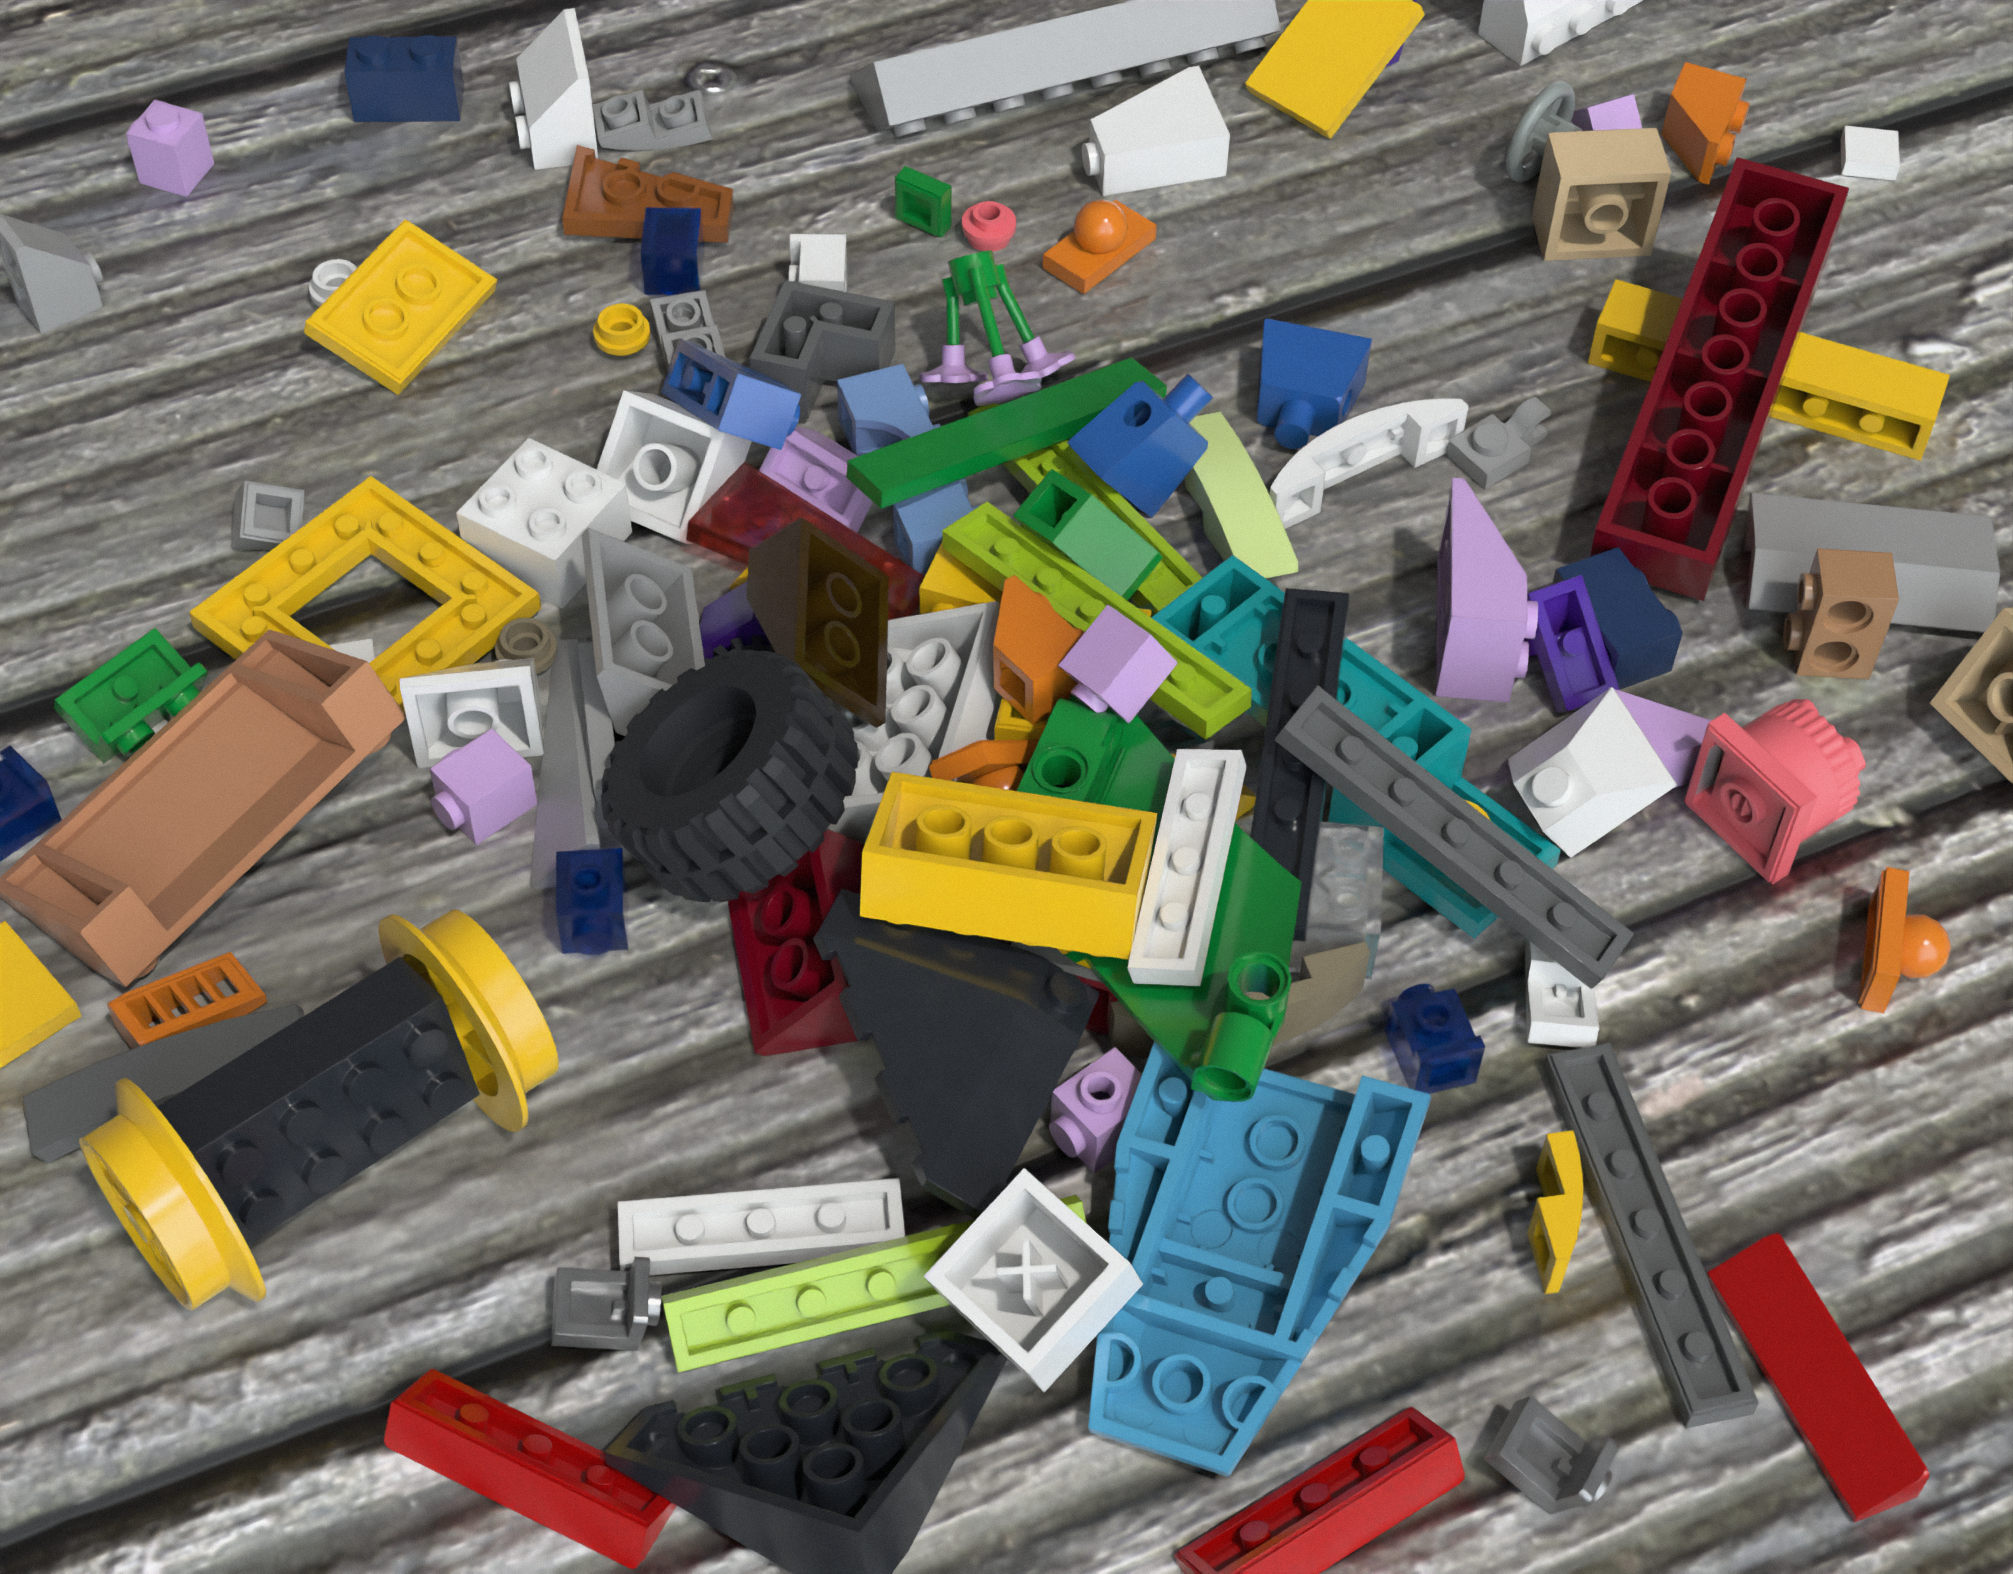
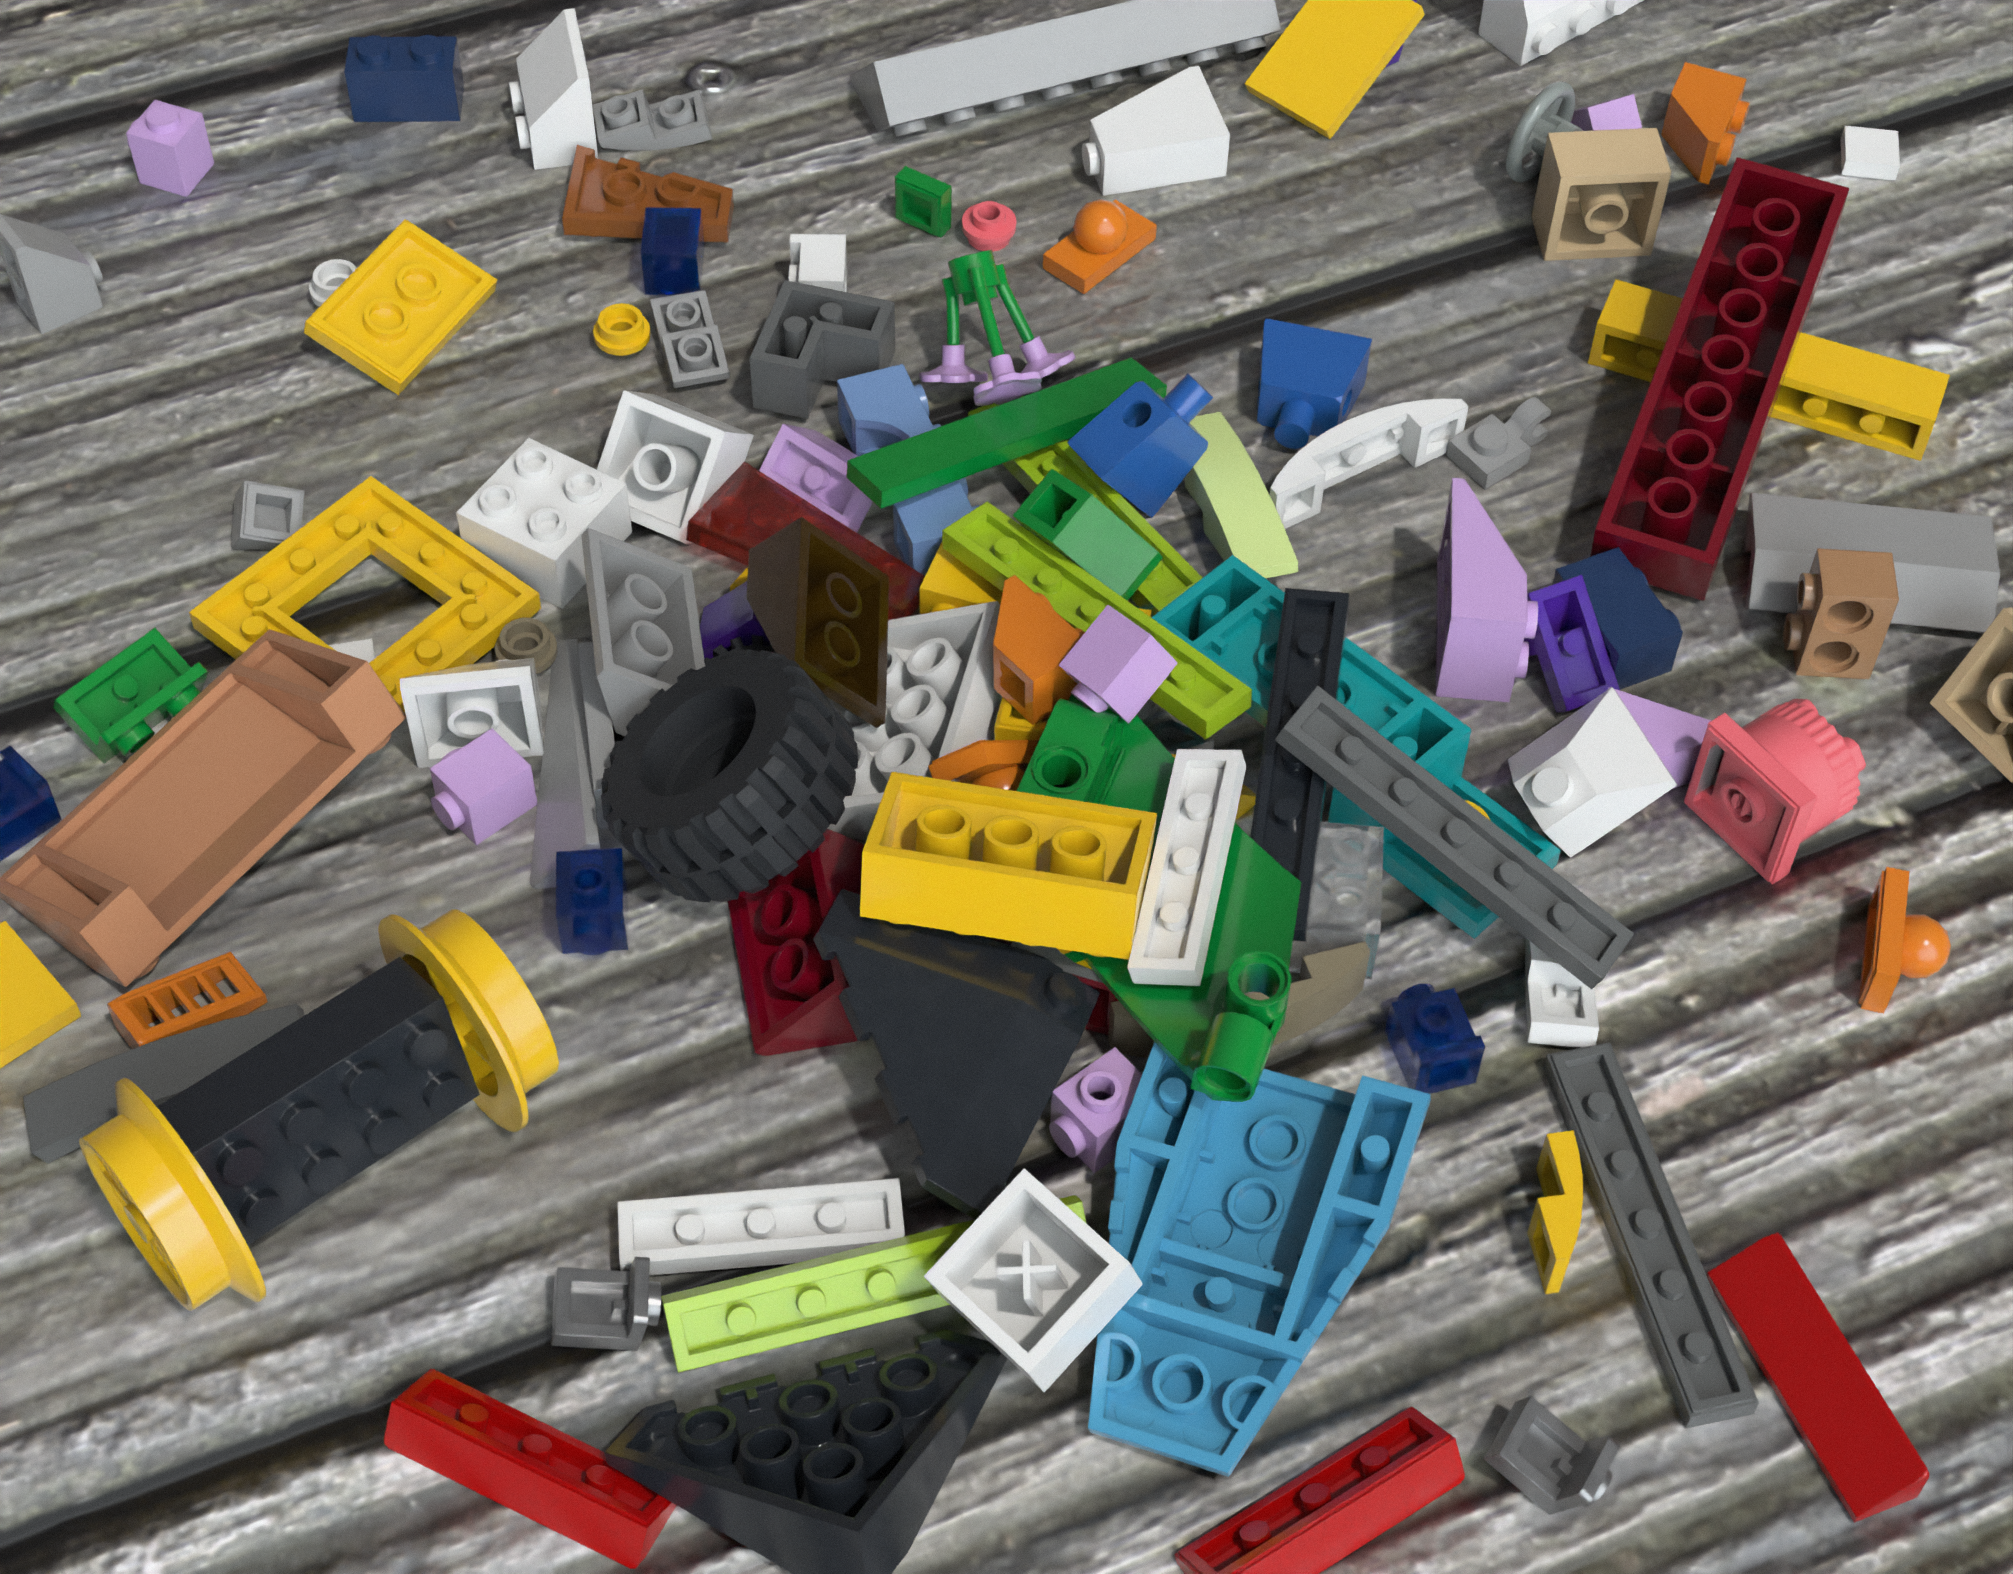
(731, 396): blue slope -> none

